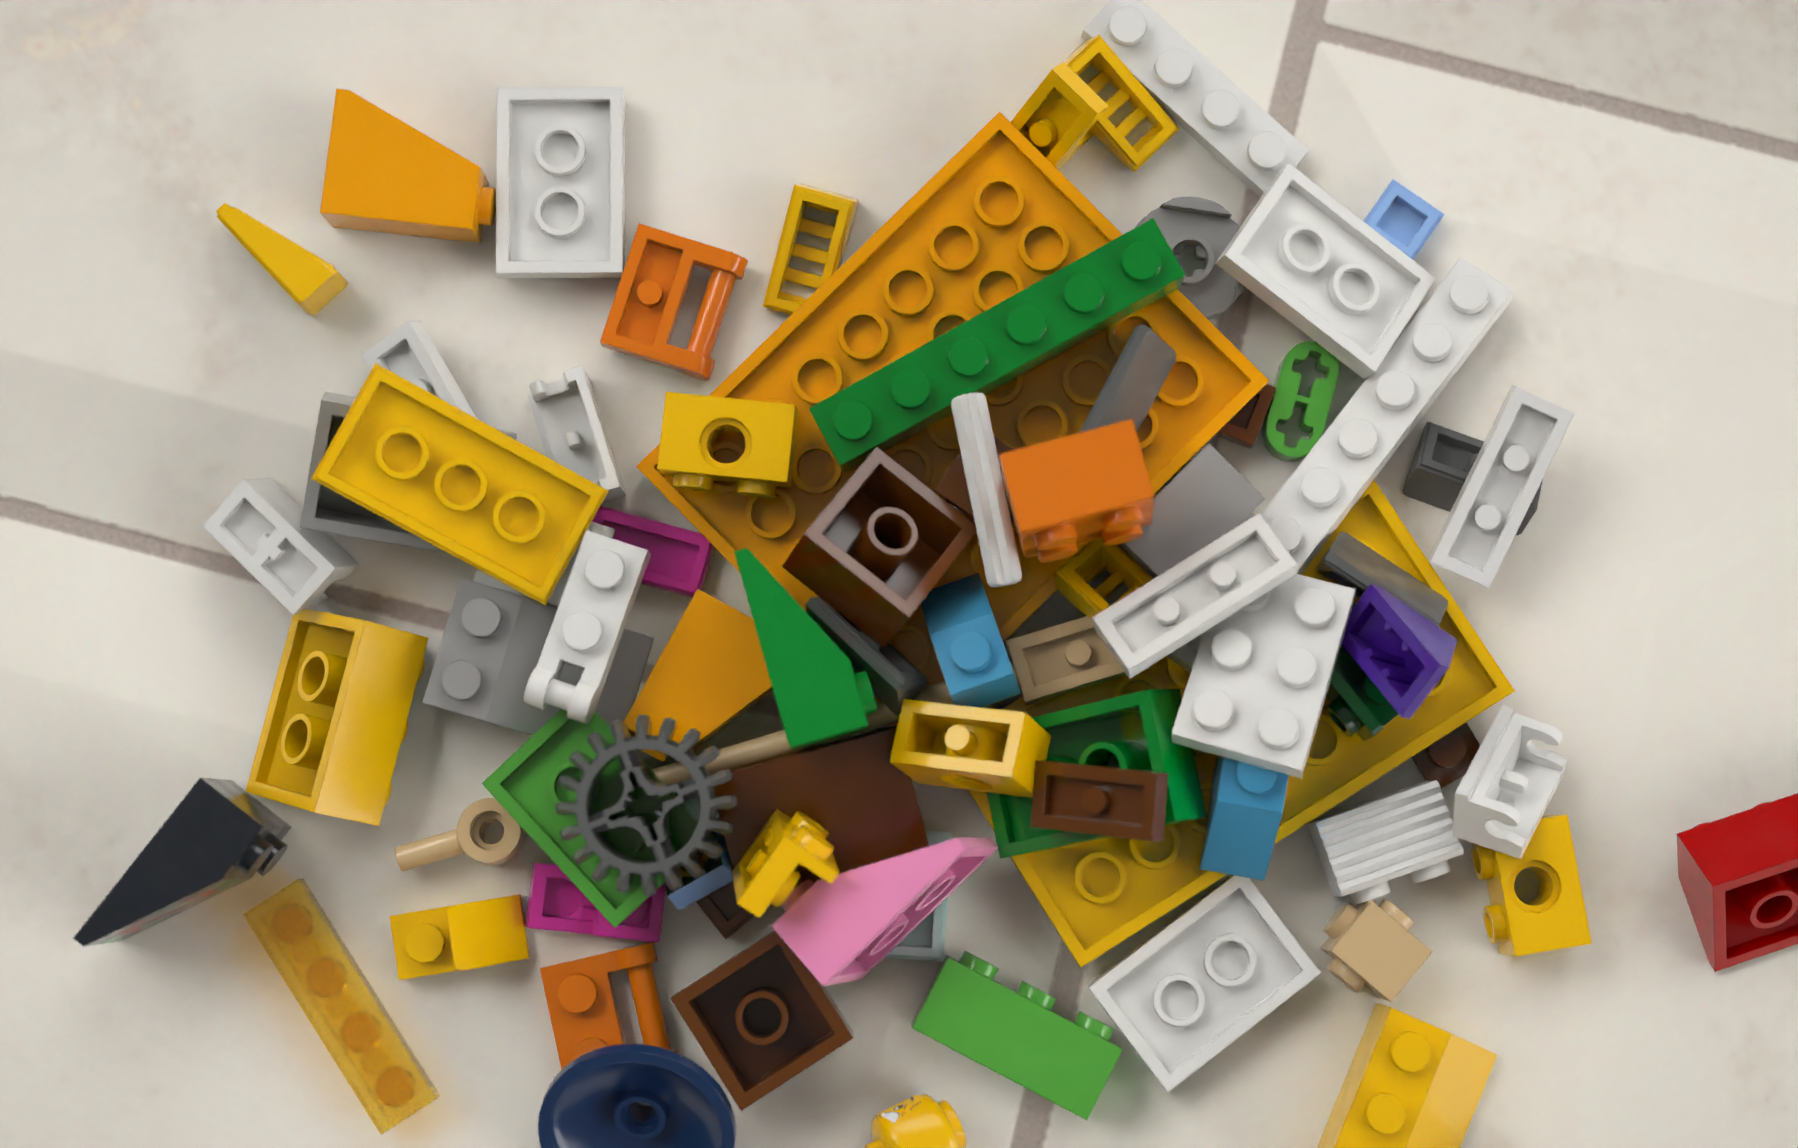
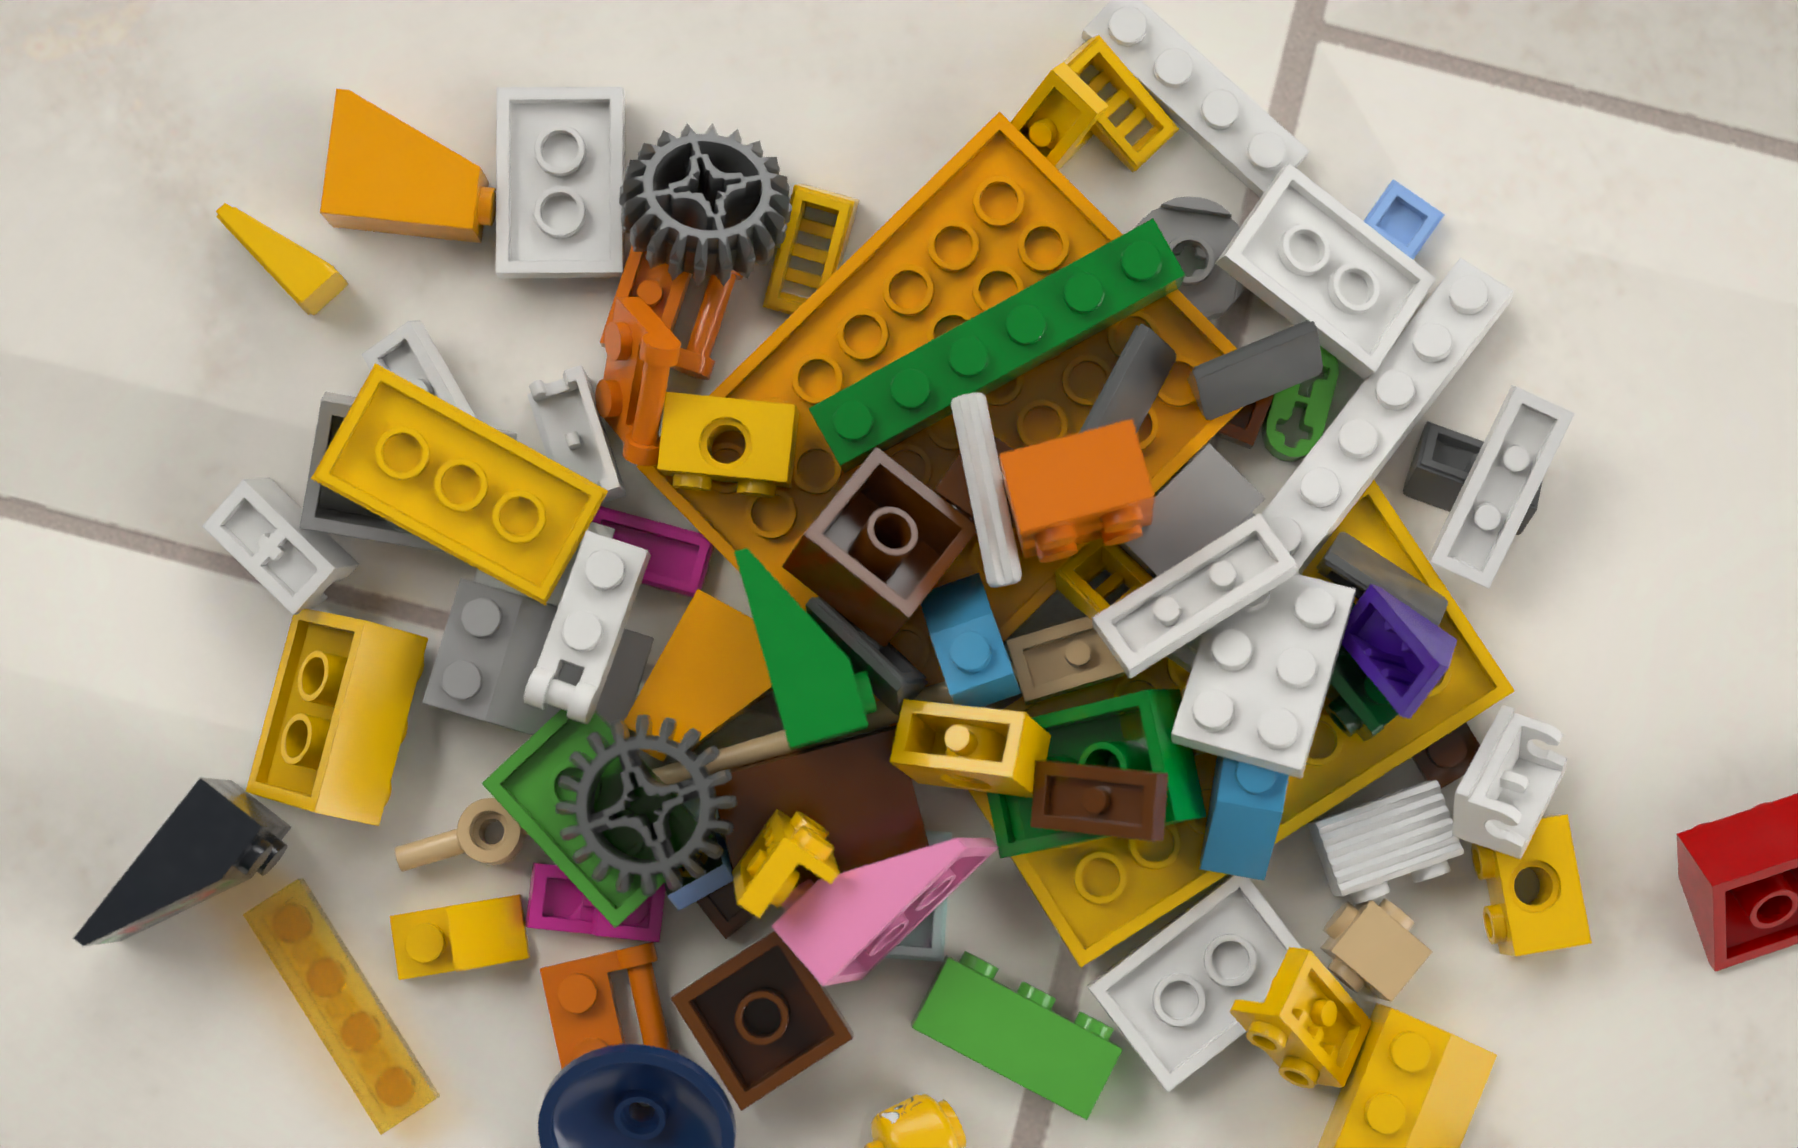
(636, 378): none -> orange plate
(690, 201): none -> dark grey gear
(1257, 370): none -> dark grey slope
(1306, 1023): none -> yellow bracket

